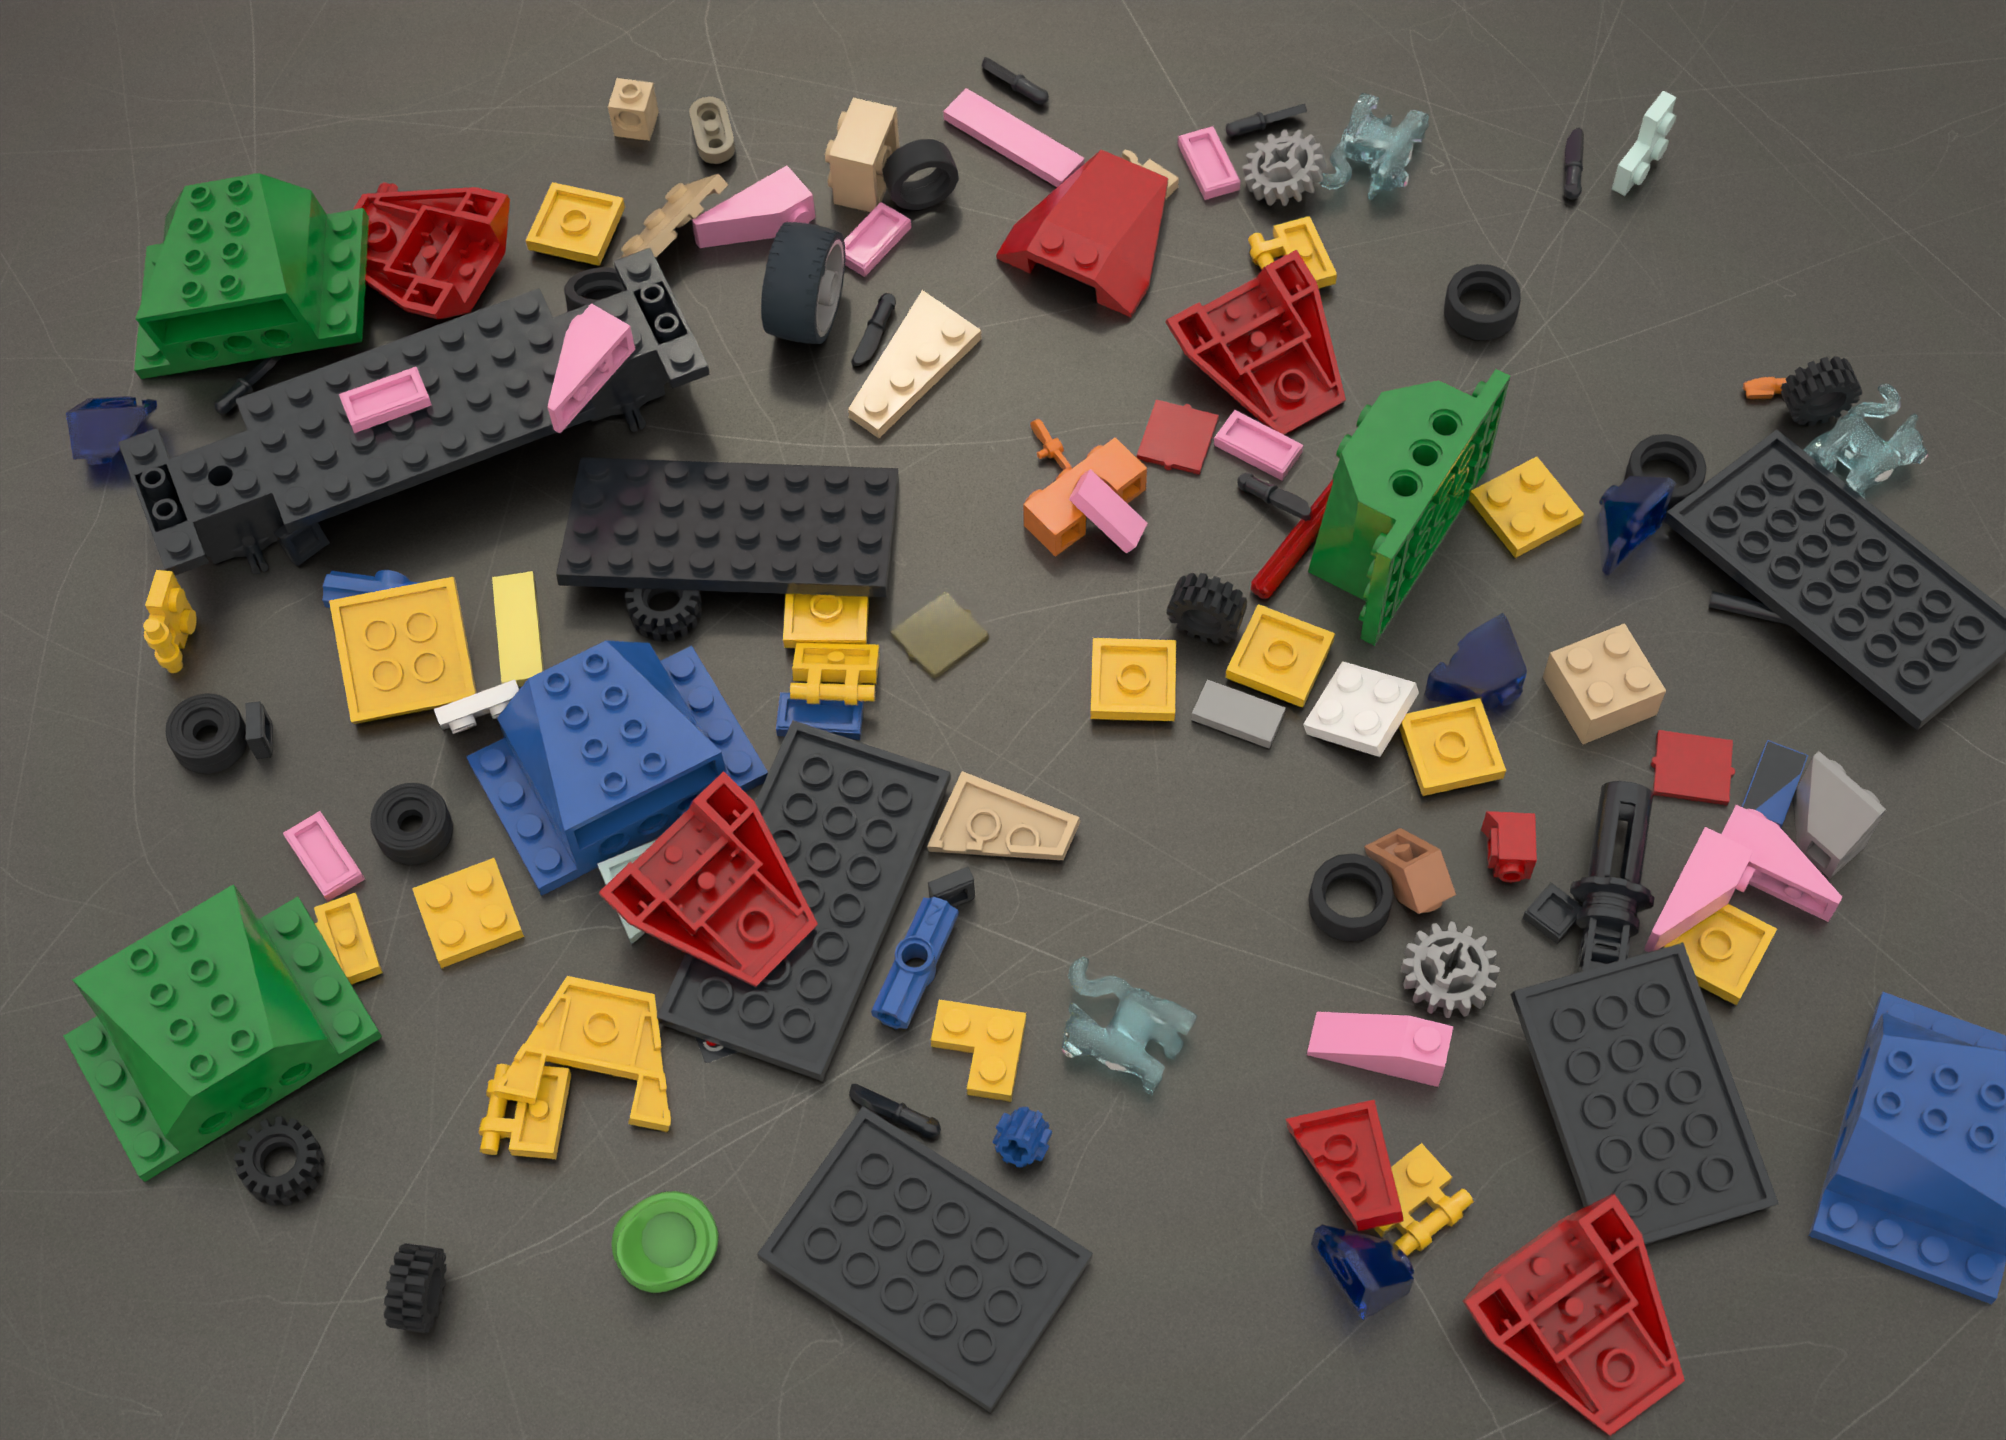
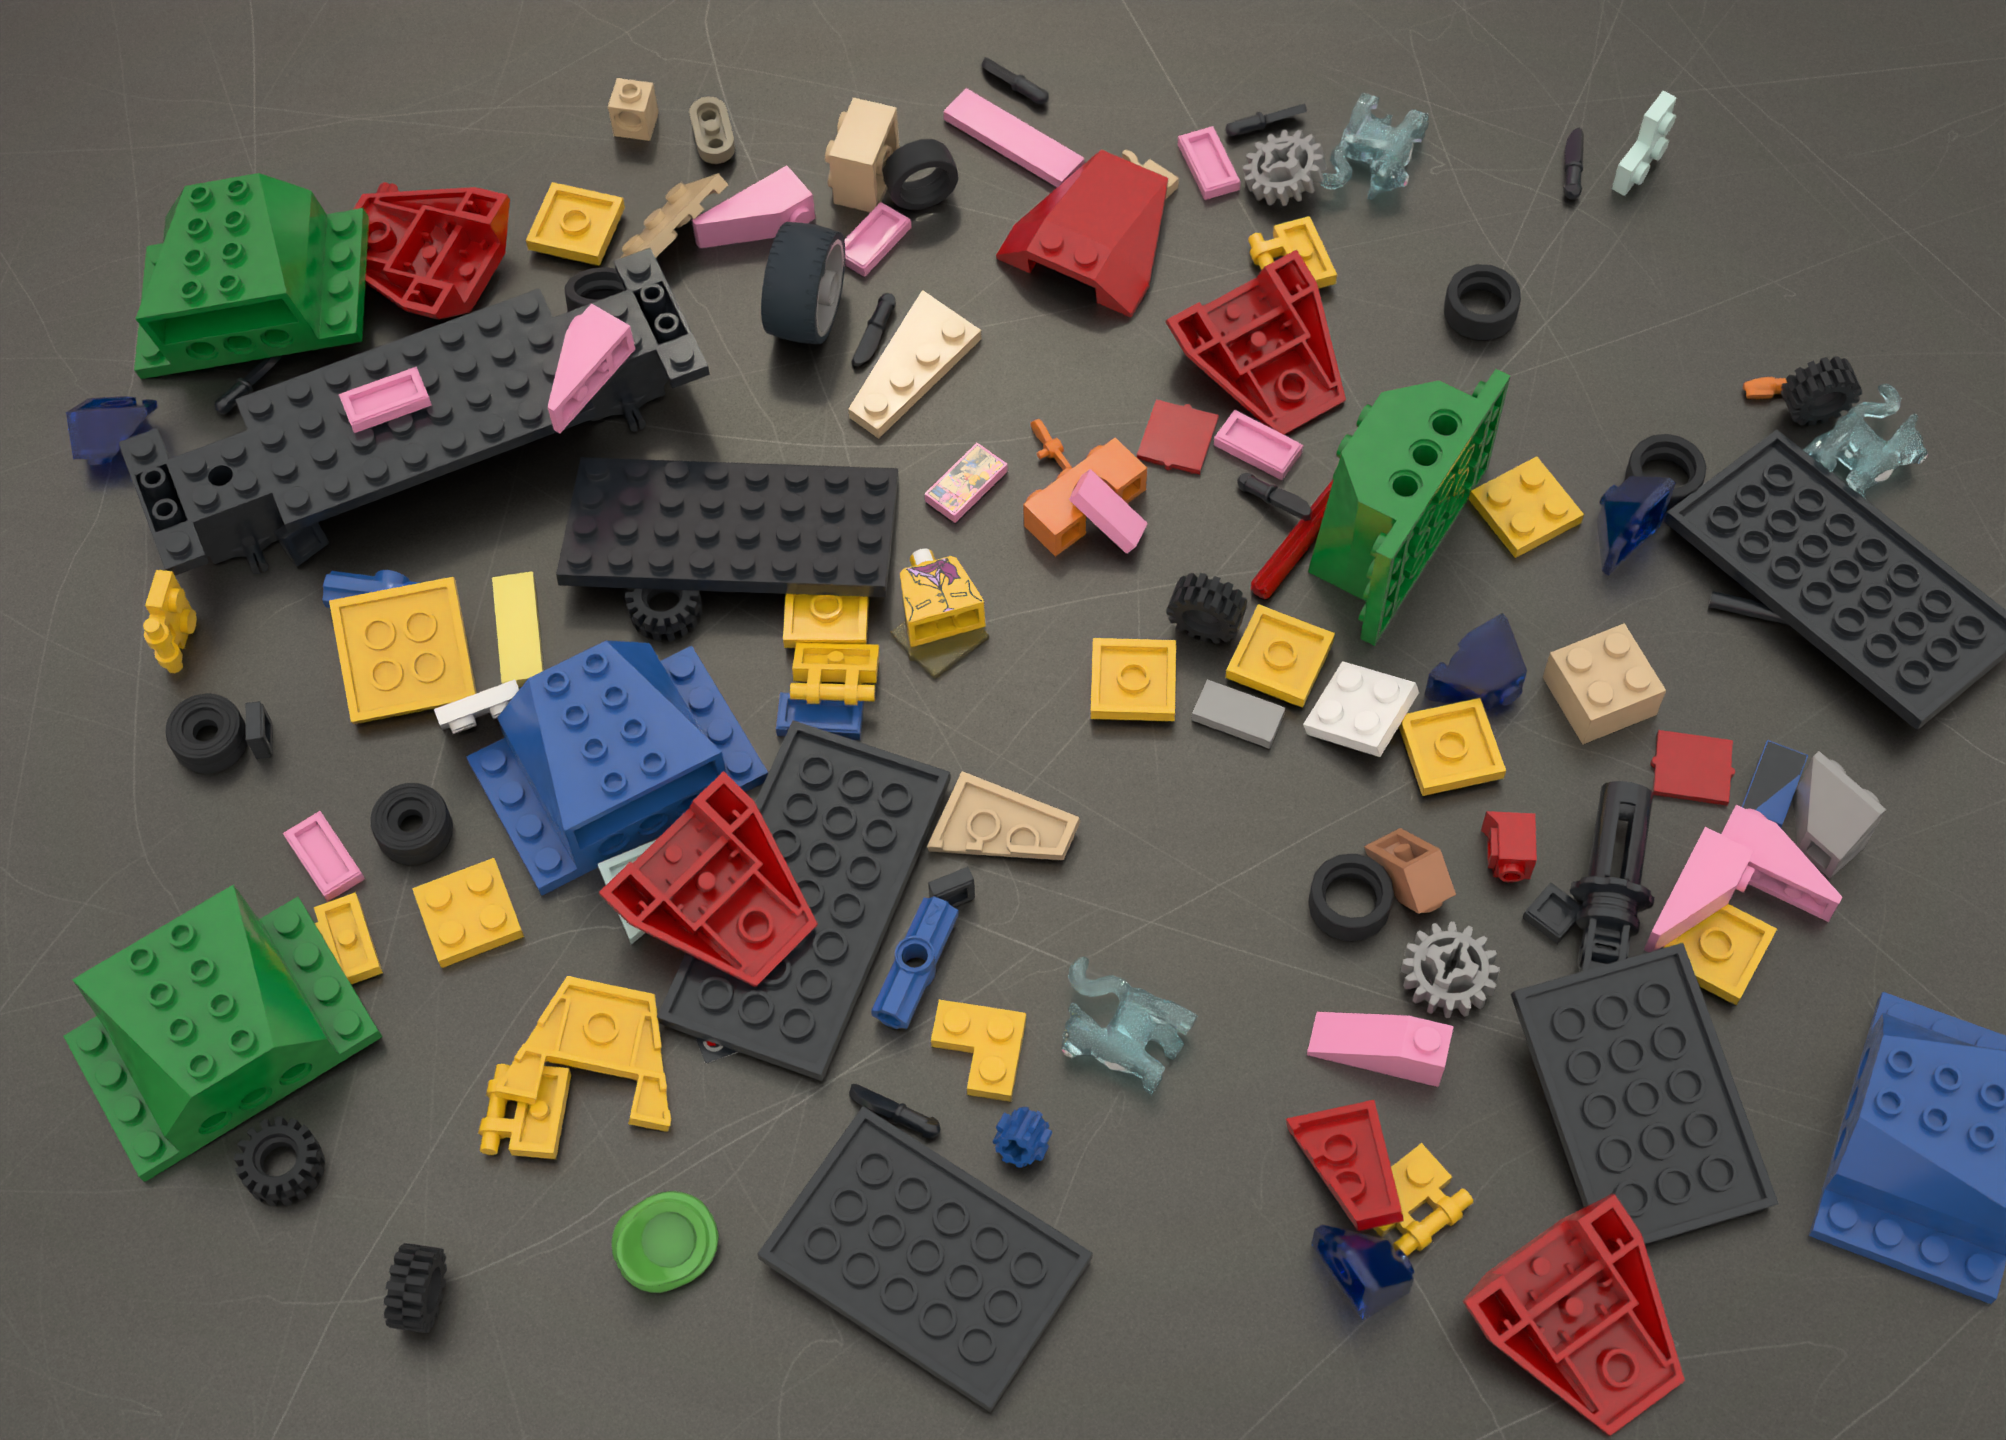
(939, 598): none -> yellow torso
(966, 482): none -> tile

